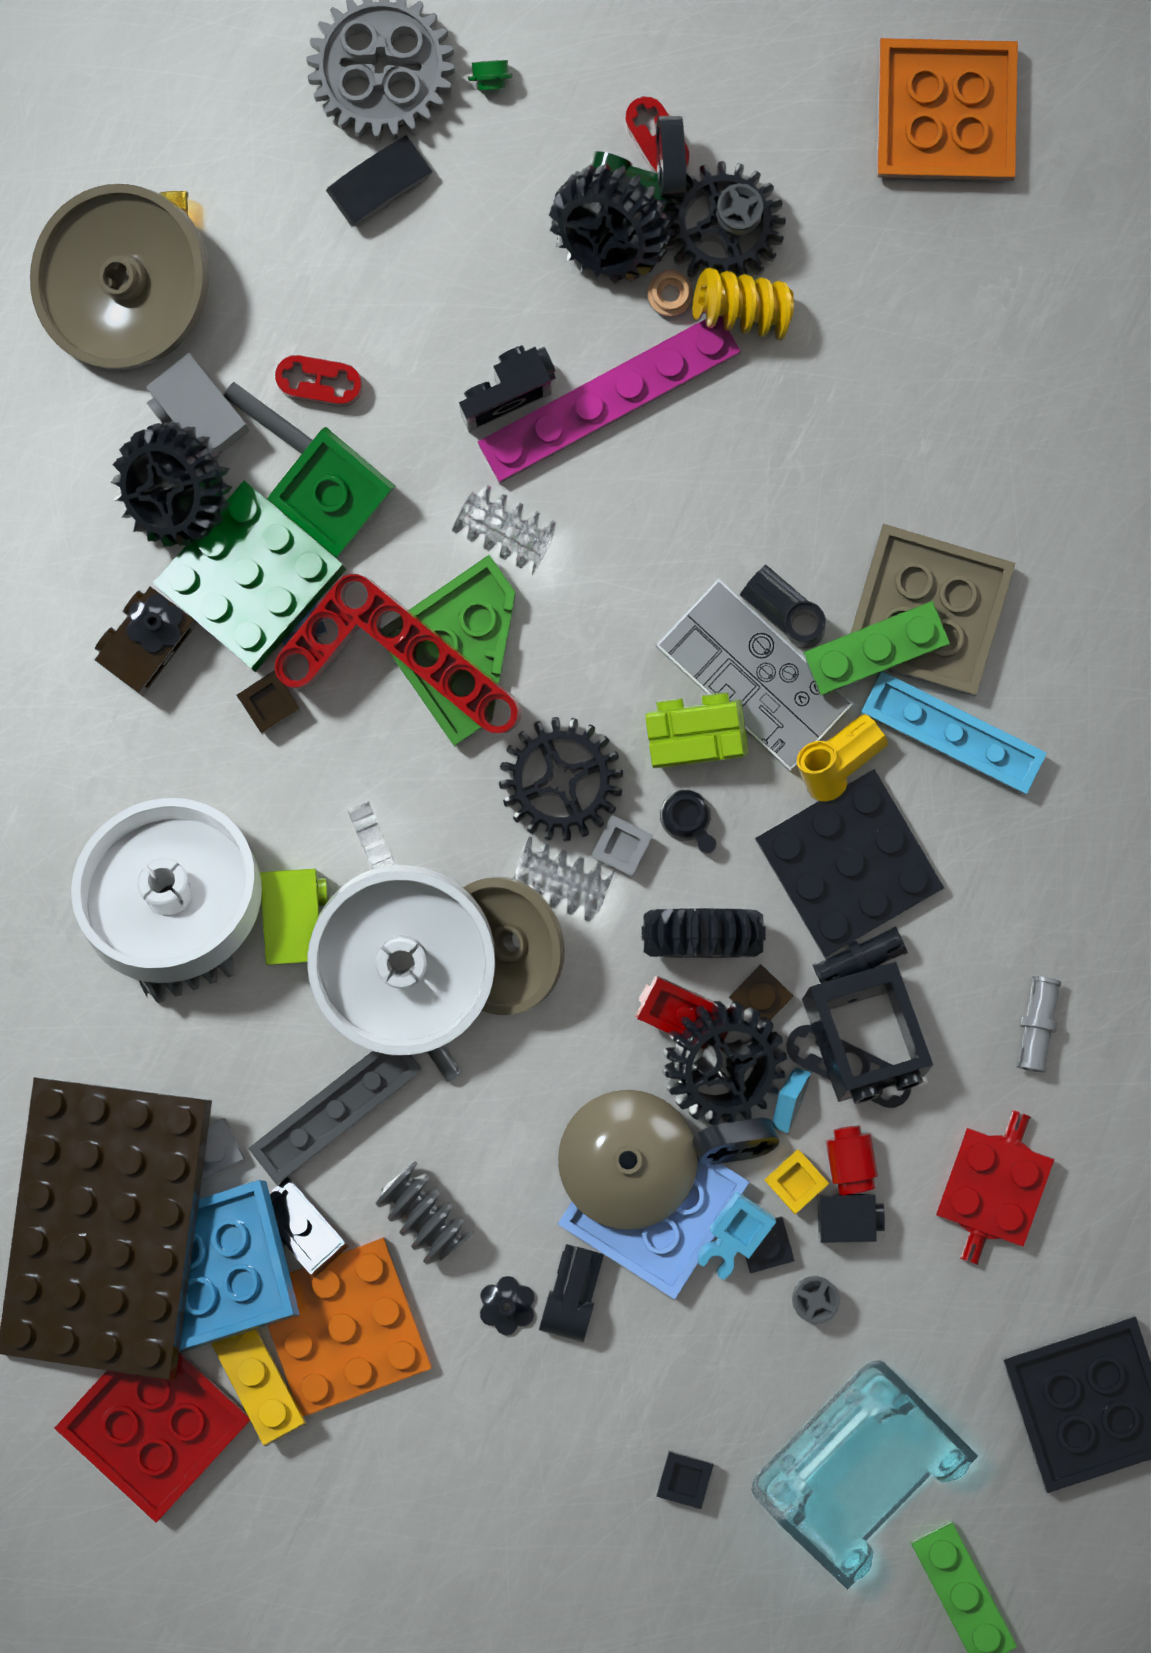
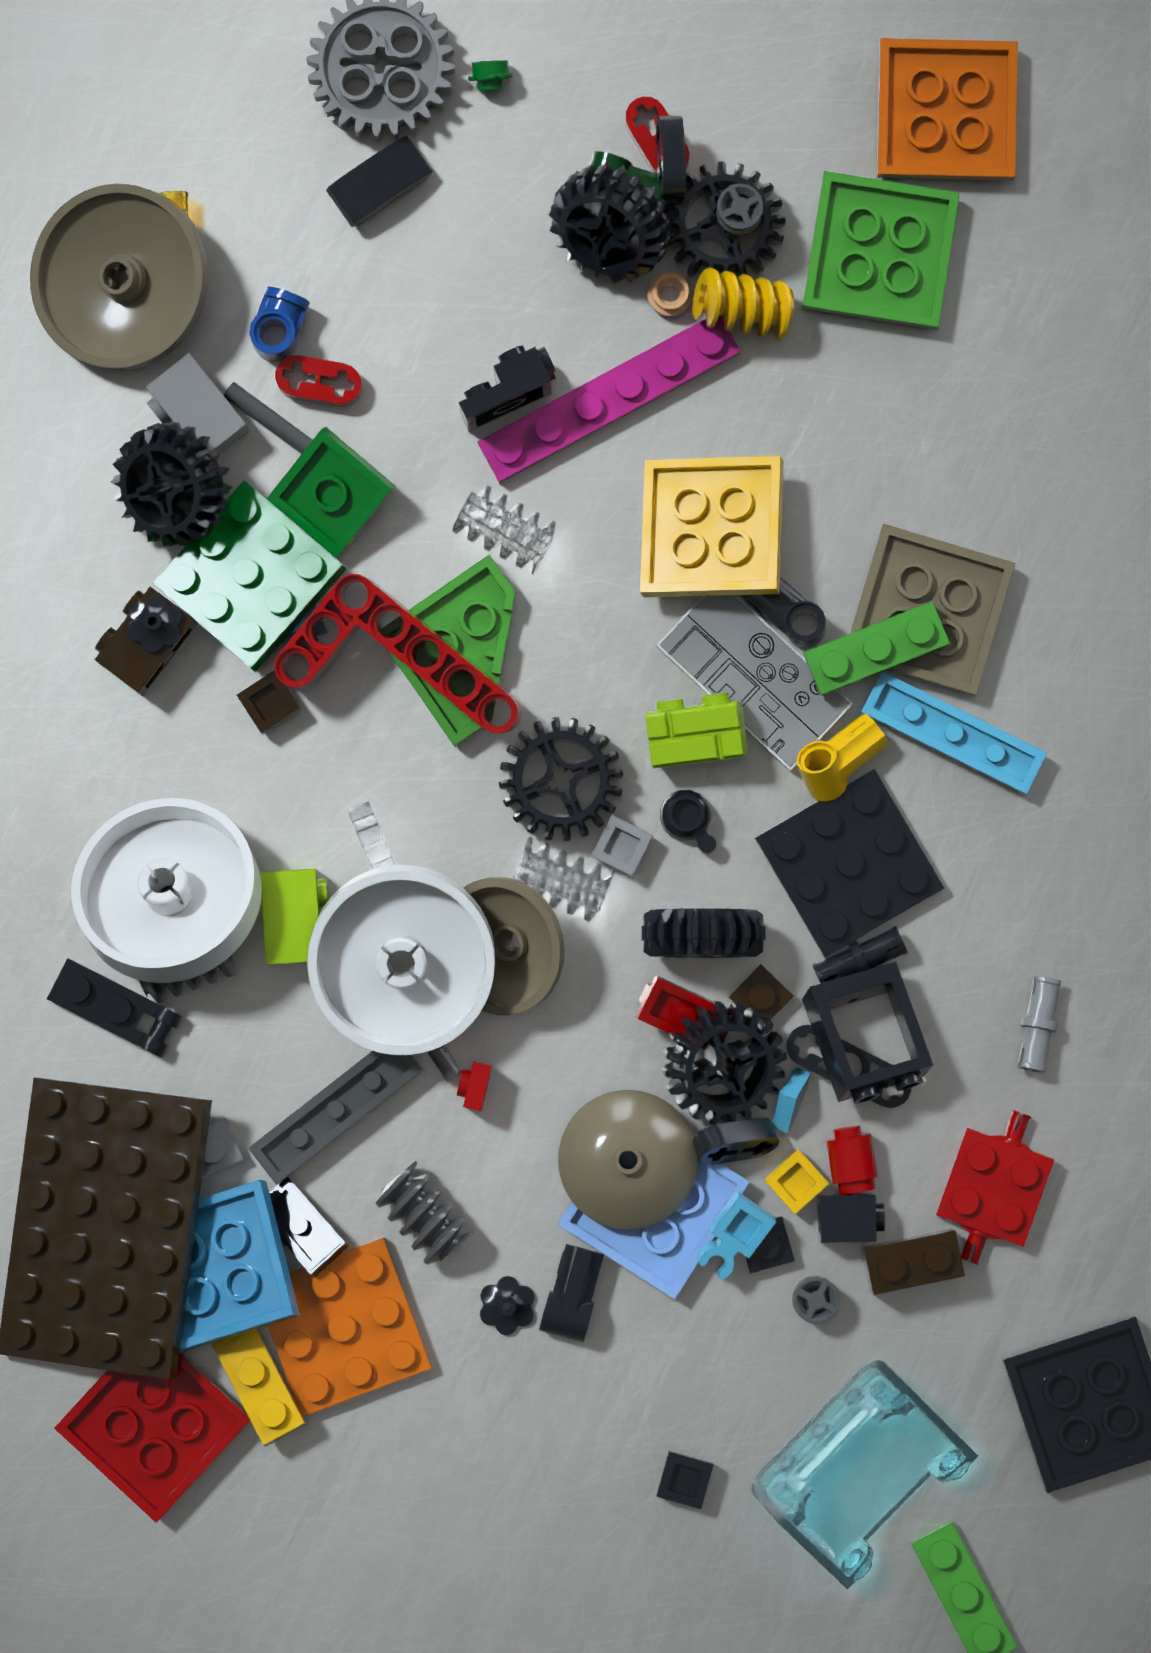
(112, 1006): none -> black plate
(283, 310): none -> blue piece
(474, 1085): none -> red plate
(712, 526): none -> yellow plate
(880, 250): none -> bright green plate
(912, 1261): none -> dark brown brick

